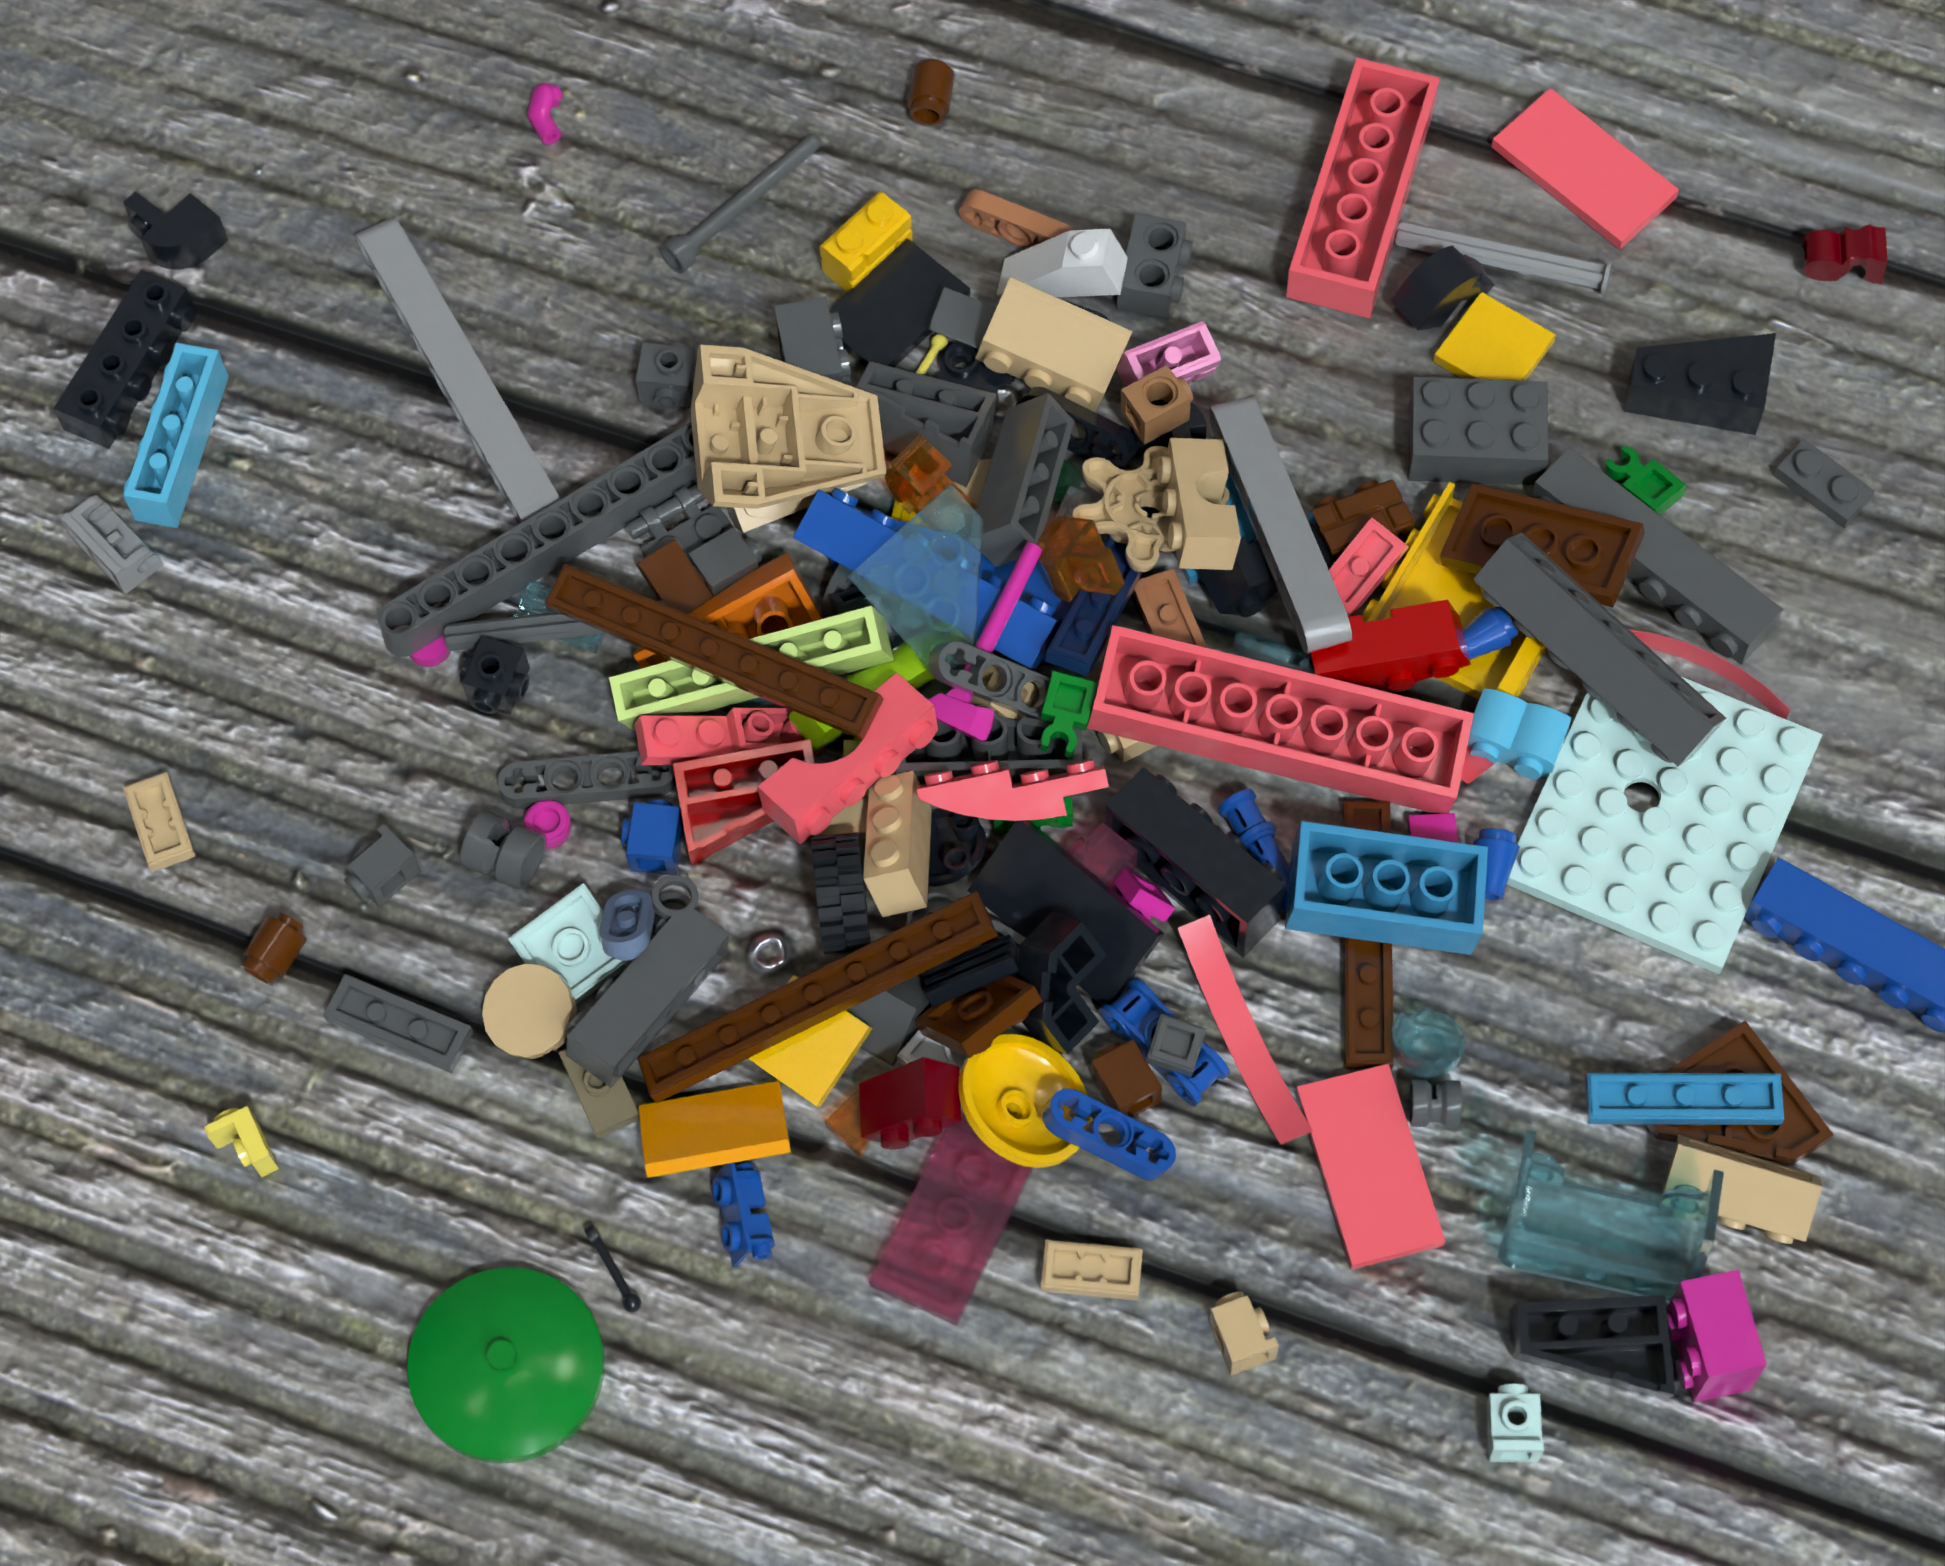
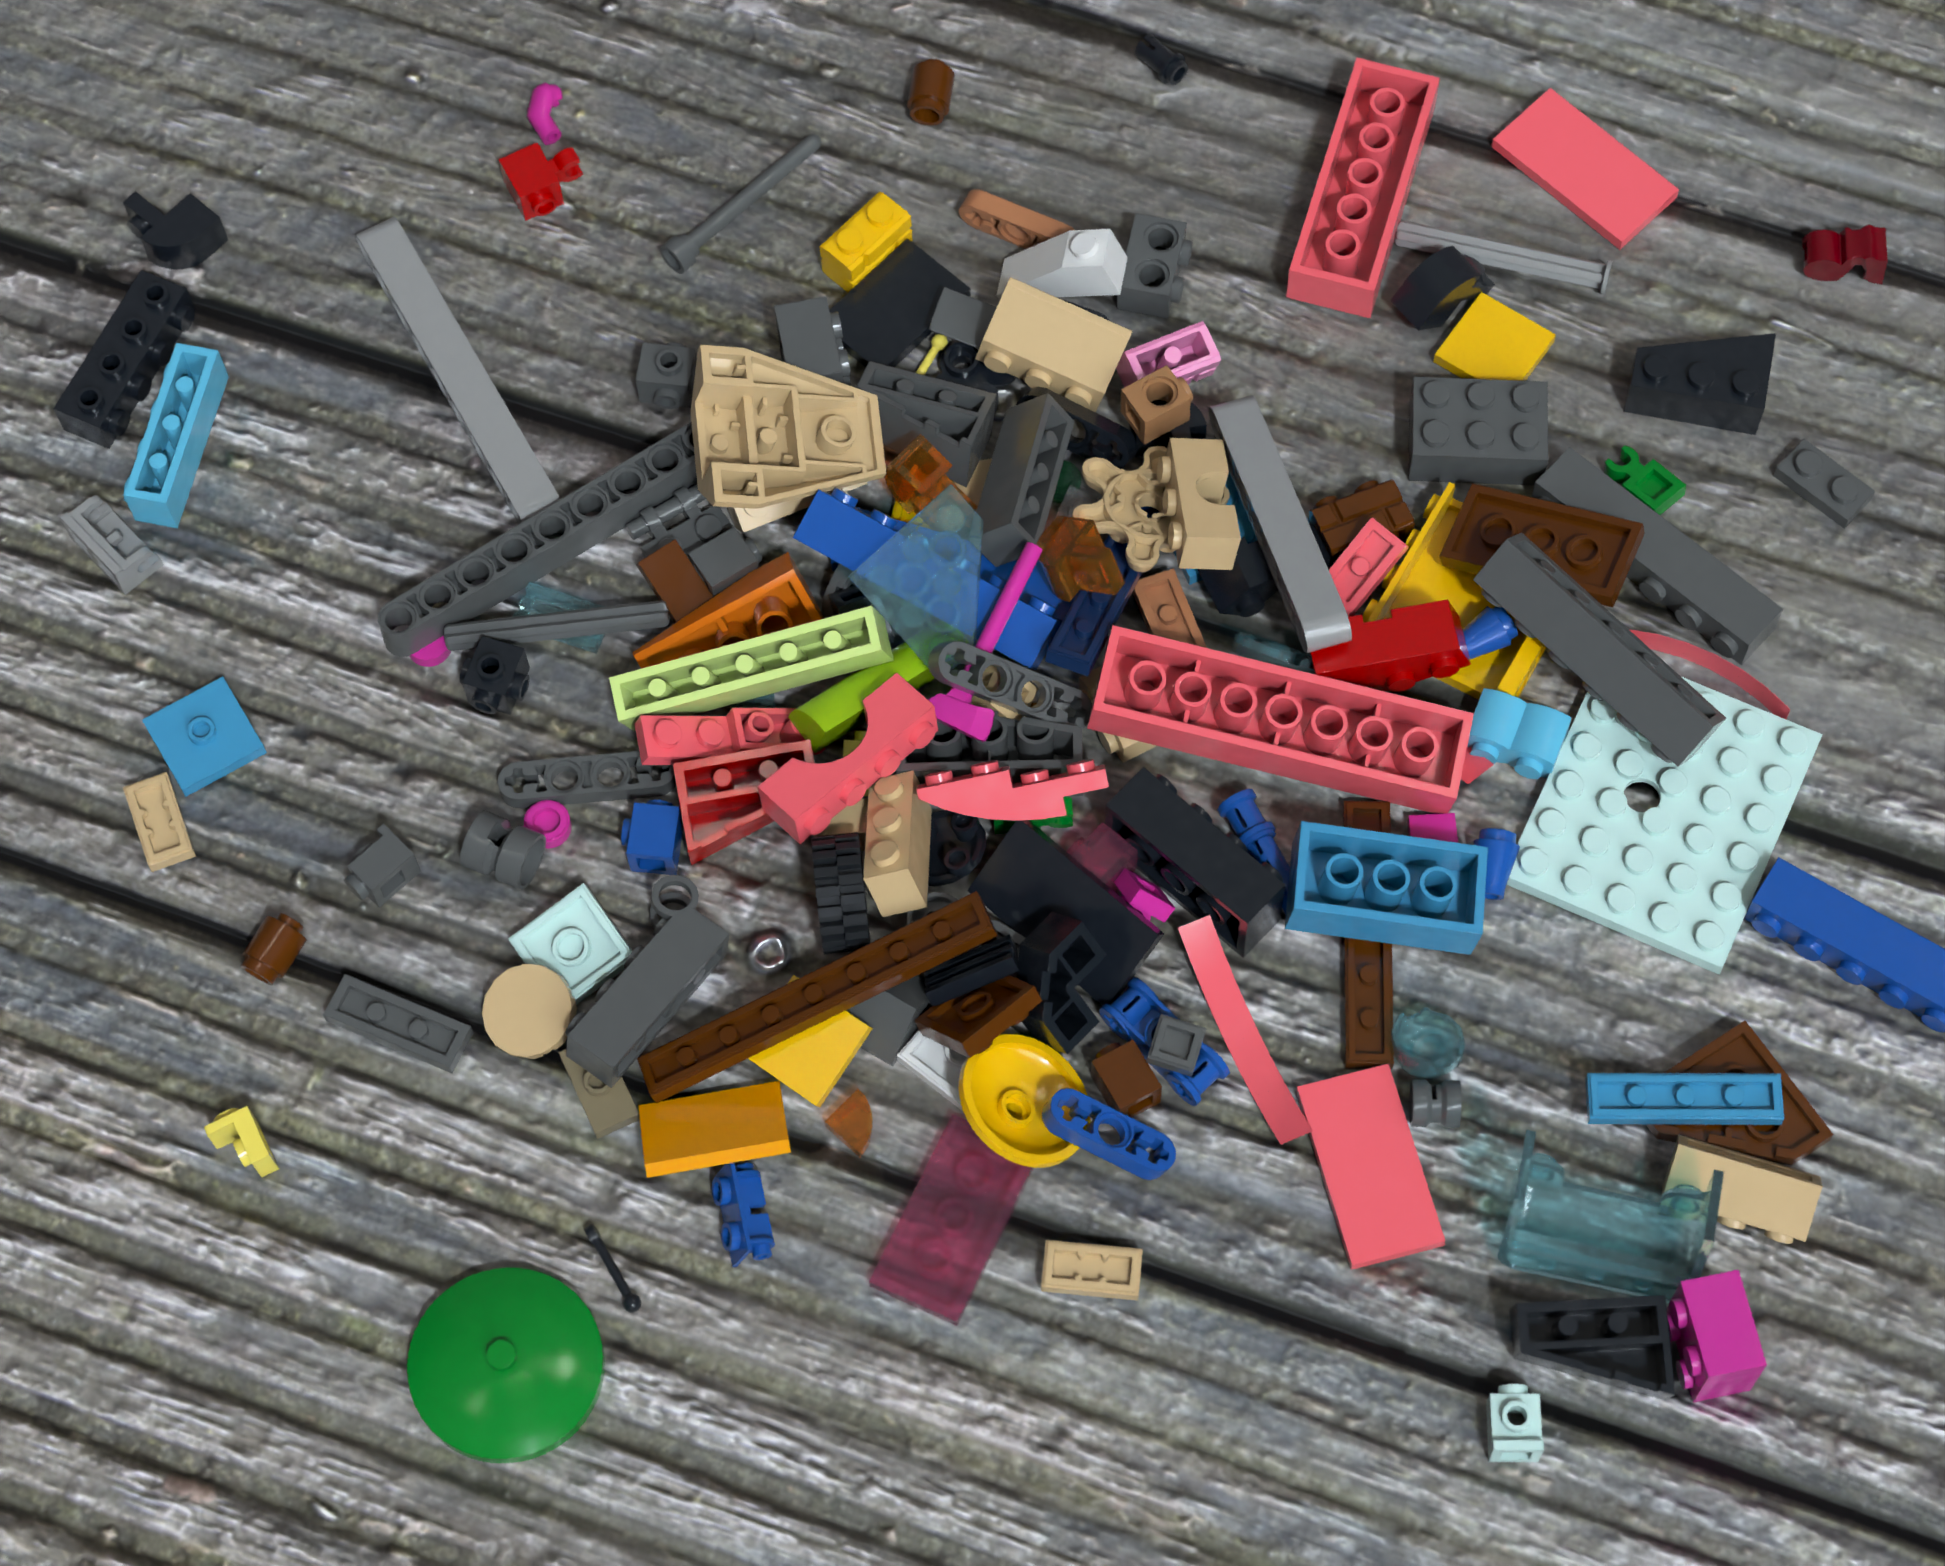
(204, 736): none -> dark azure plate
(536, 181): none -> red brick
(627, 924): sand blue plate -> none
(714, 651): reddish brown tile -> none
(909, 1102): dark red brick -> none
(1068, 707): green plate -> none
(1169, 66): none -> black pin
(1242, 1333): tan brick -> none

